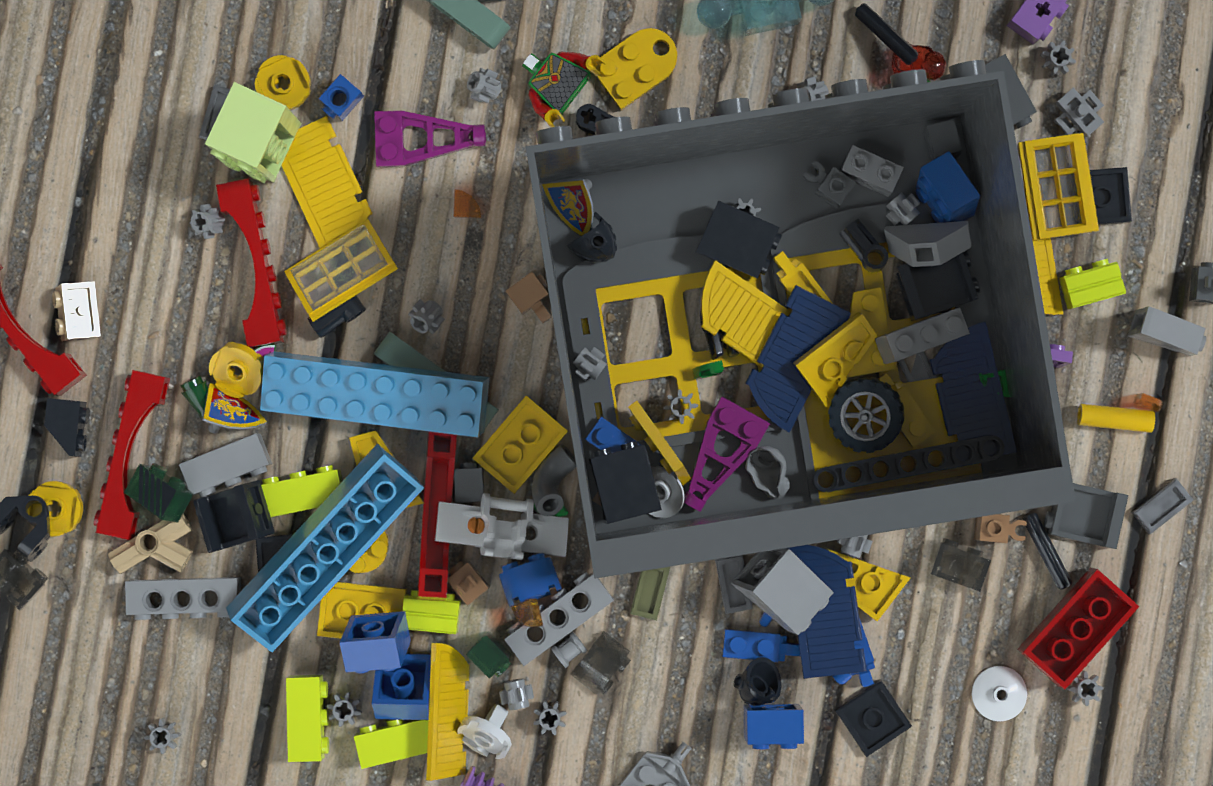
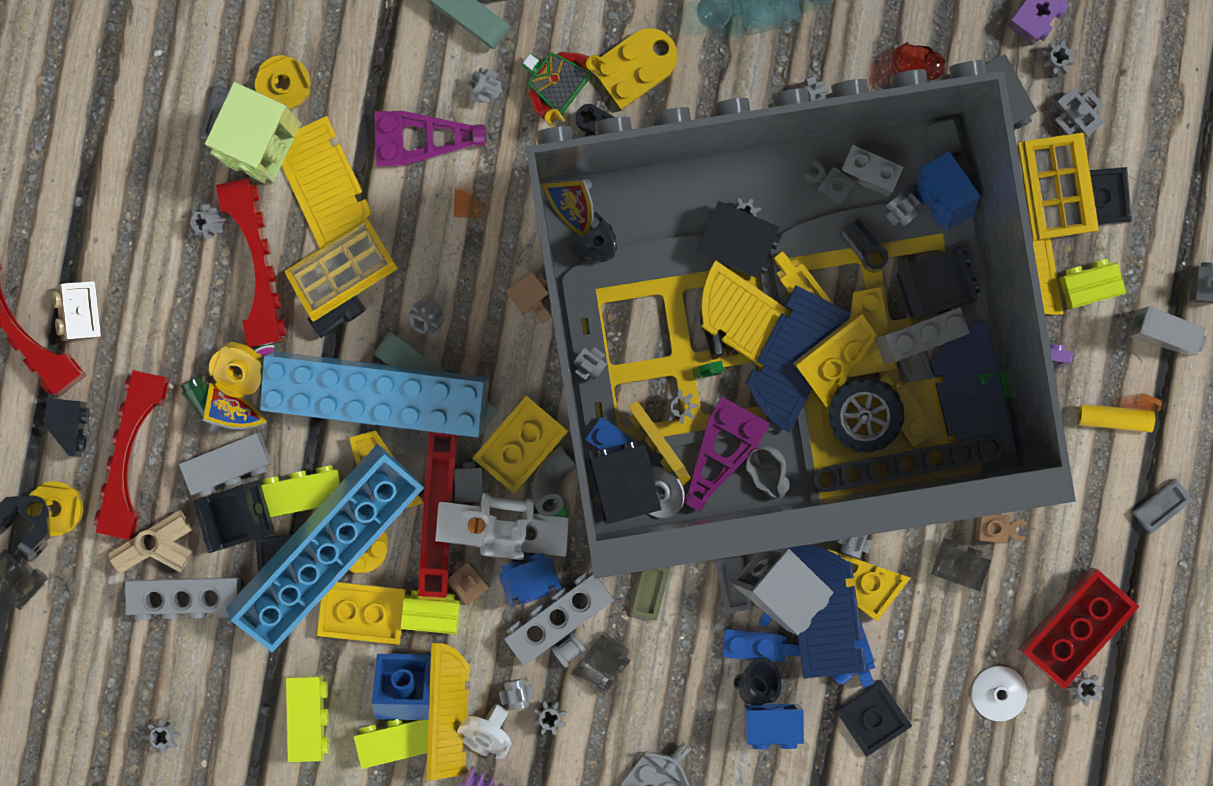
(158, 492): clear green brick -> none
(337, 713): light grey gear -> none
(340, 85): blue brick -> none
(375, 642): blue brick -> none
(490, 656): clear green brick -> none
(528, 613): clear orange tile -> none
(886, 34): black axle -> none
(928, 243): light grey slope -> none
(1047, 551): black axle -> none
(1091, 519): dark grey panel -> none

